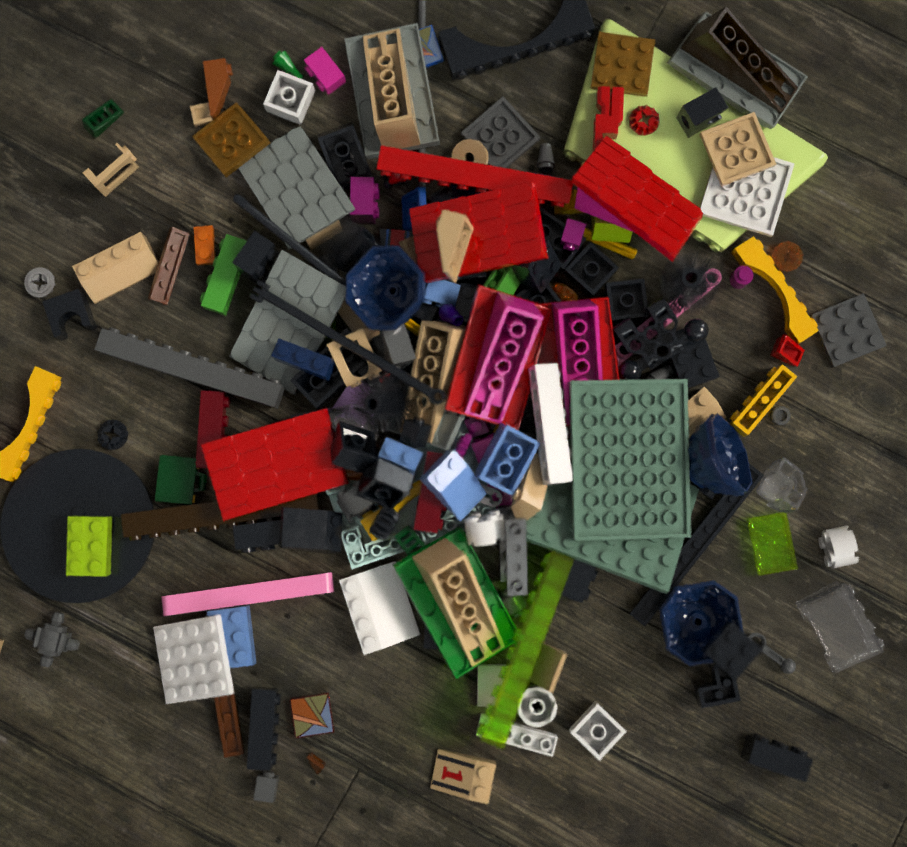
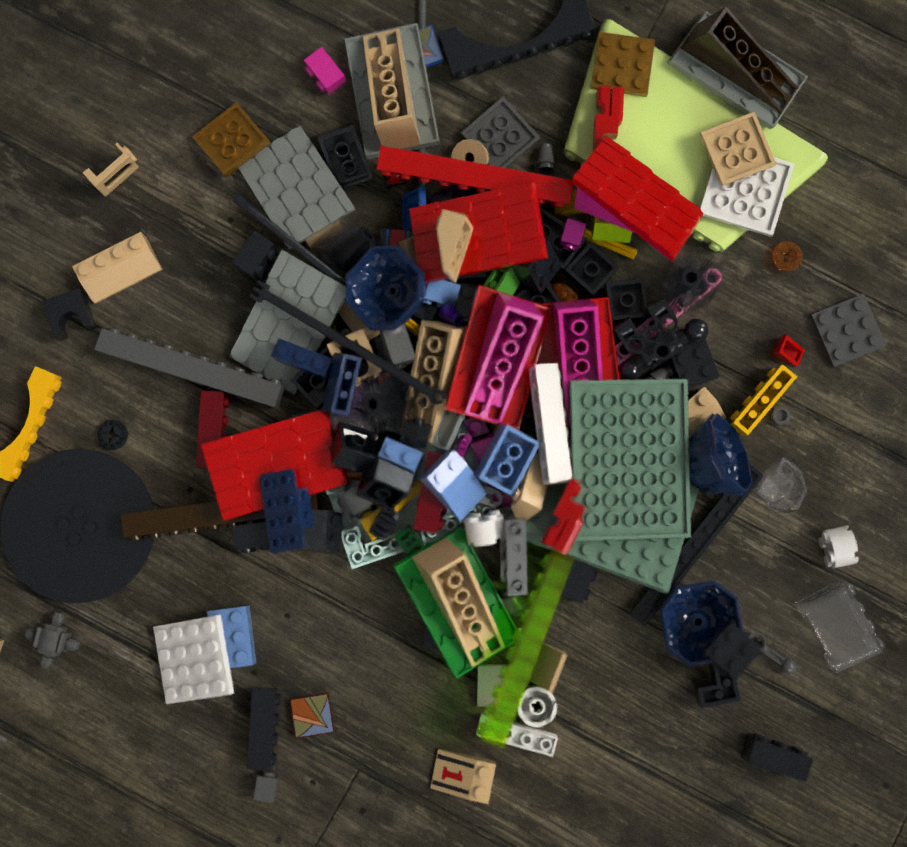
(35, 275): light grey gear -> none
(89, 545): lime brick -> none
(106, 122): dark green slope -> none
(168, 266): reddish brown plate -> none
(177, 480): dark green piece -> none
(201, 114): tan plate -> none
(204, 245): orange plate -> none
(217, 82): dark orange slope -> none
(224, 277): bright green brick -> none
(229, 725): reddish brown plate -> none
(247, 594): bright pink beam -> none
(284, 62): green cone -> none
(285, 510): none -> dark blue bracket
(289, 97): white brick -> none
(316, 763): reddish brown slope -> none
(341, 384): none -> dark blue brick
(363, 197): magenta brick -> none
(379, 608): white slope -> none
(569, 520): none -> red plate
(597, 730): white brick -> none
(640, 127): red gear -> none
(702, 112): black piece -> none
(741, 277): magenta brick -> none
(772, 543): clear neon green plate -> none
(797, 321): yellow arch -> none

